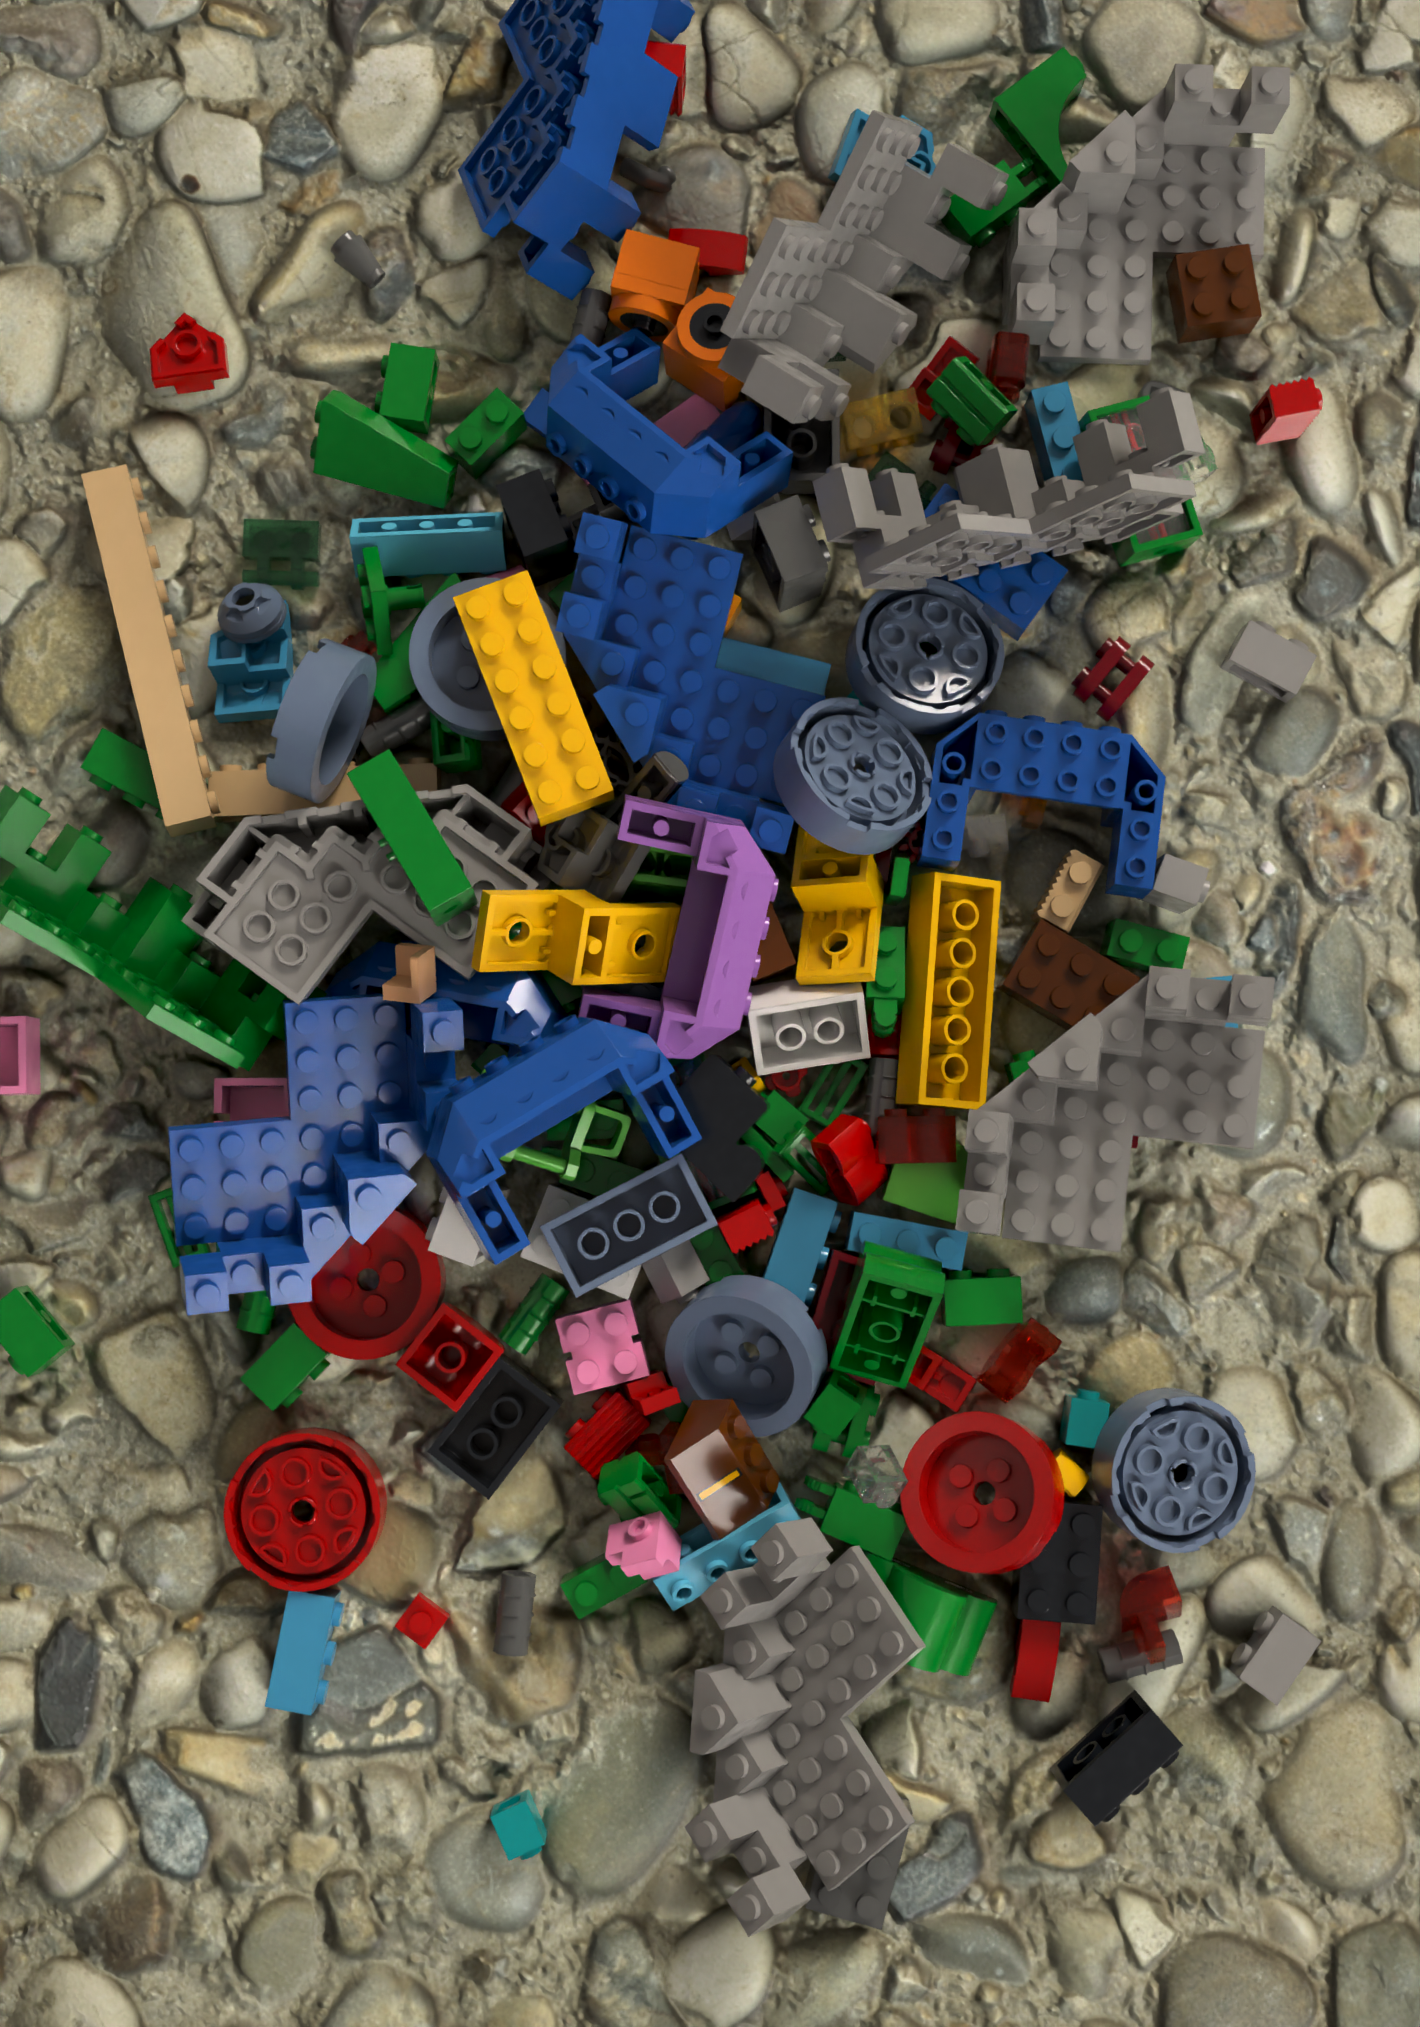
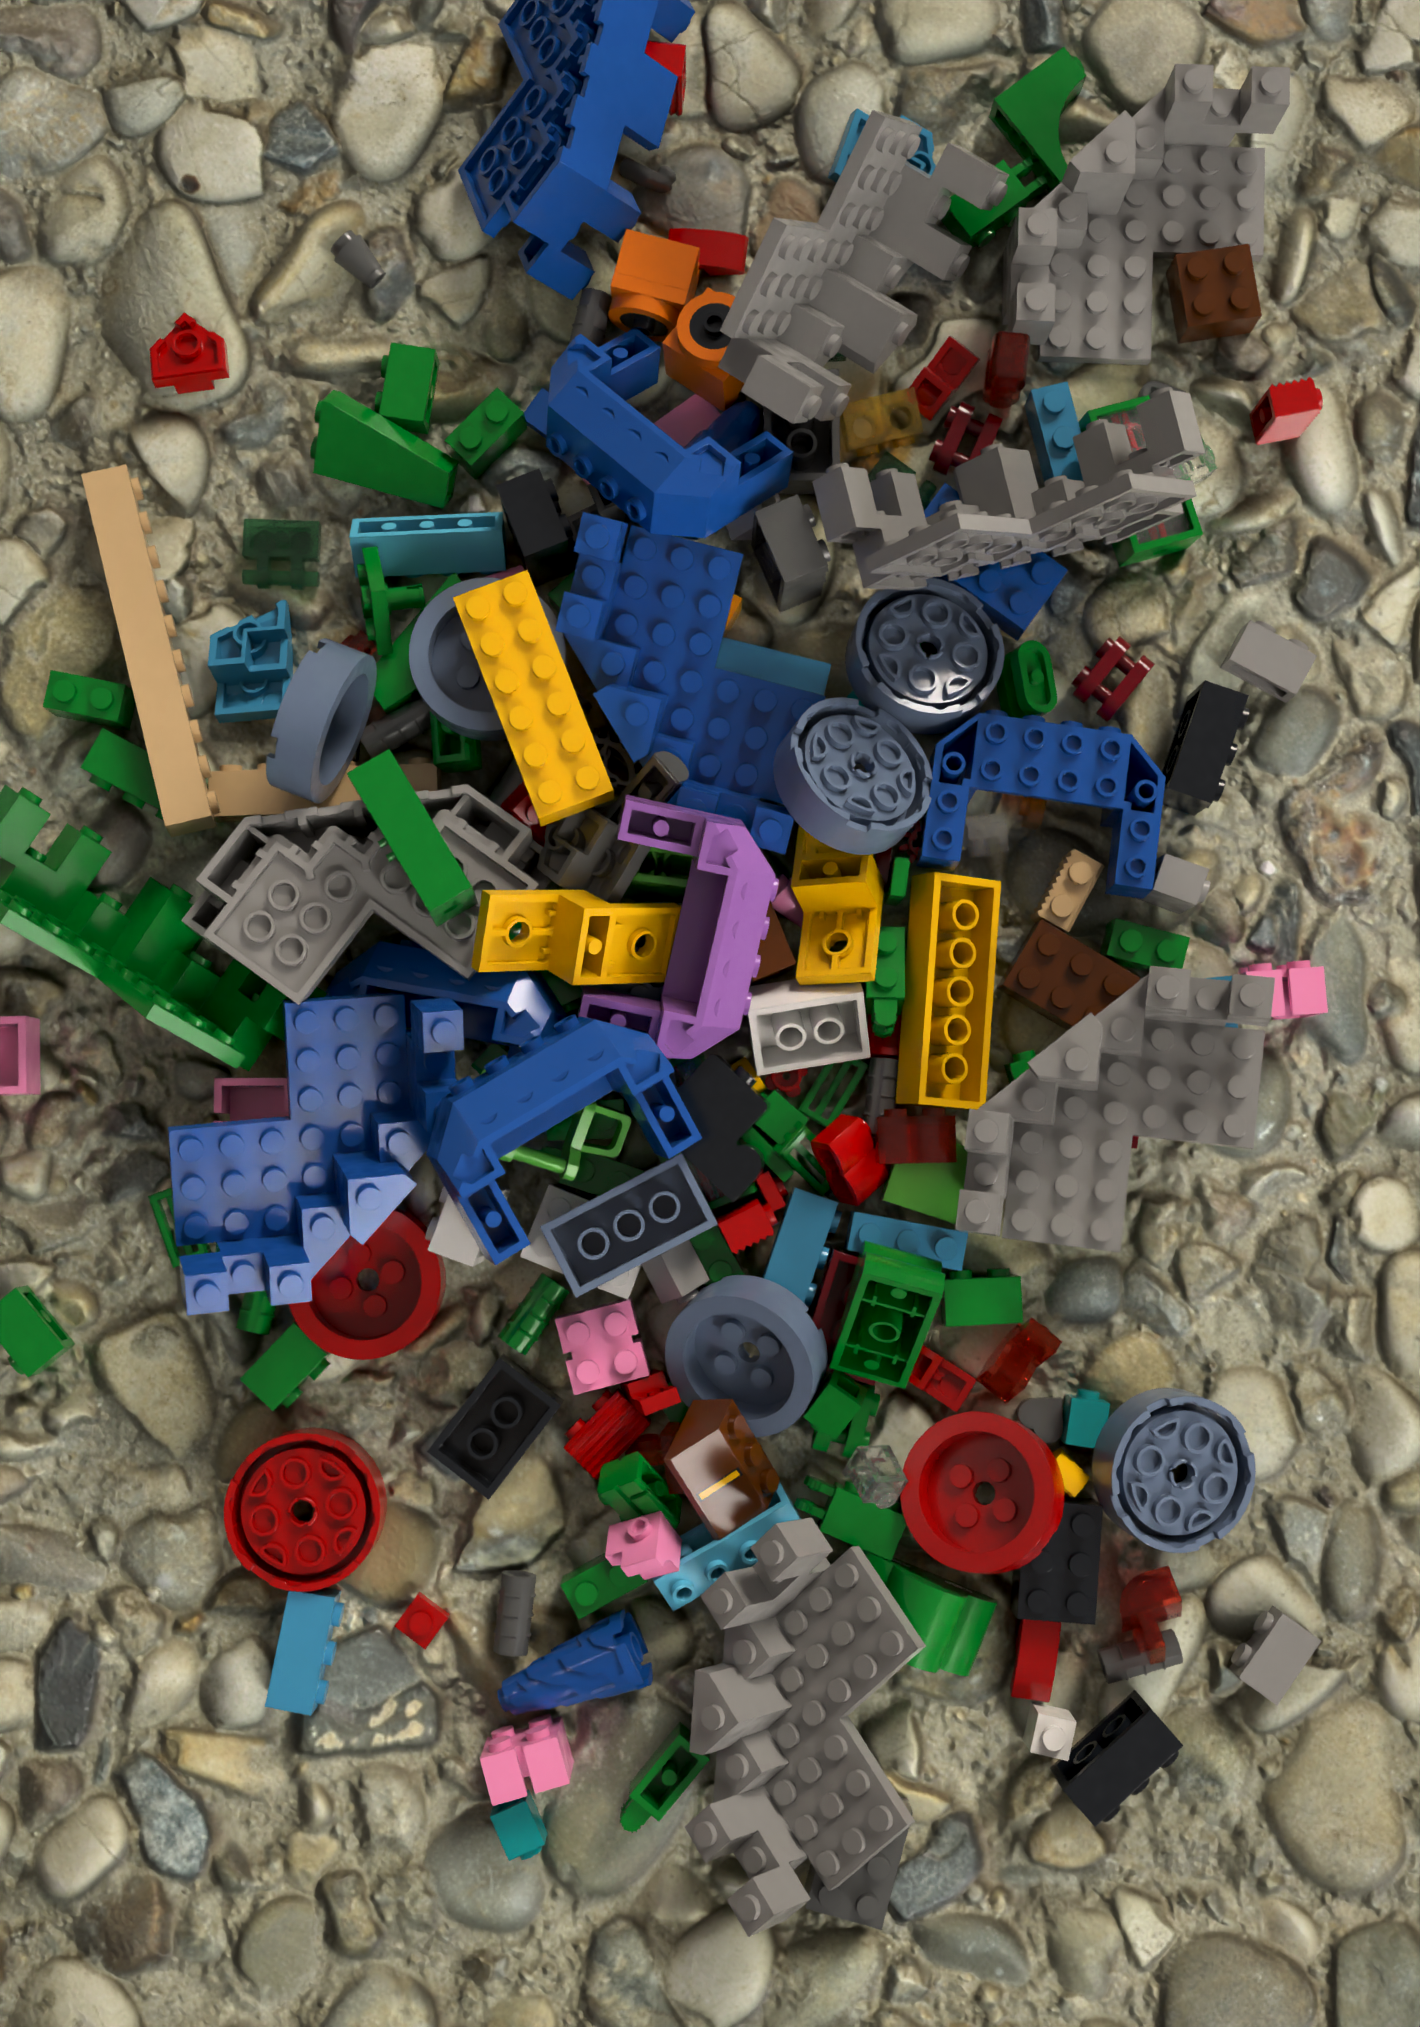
(89, 700): none -> green brick
(254, 620): sand blue piece -> none
(414, 974): light nougat panel -> none
(451, 1355): red brick -> none
(535, 1752): none -> bright pink piece
(589, 1666): none -> blue cone
(662, 1780): none -> green hinge
(786, 901): none -> bright pink cone
(970, 402): green brick -> none
(1027, 681): none -> green brick
(1042, 1416): none -> dark grey tile
(1049, 1731): none -> white brick
(1203, 747): none -> black brick
(1297, 988): none -> bright pink piece

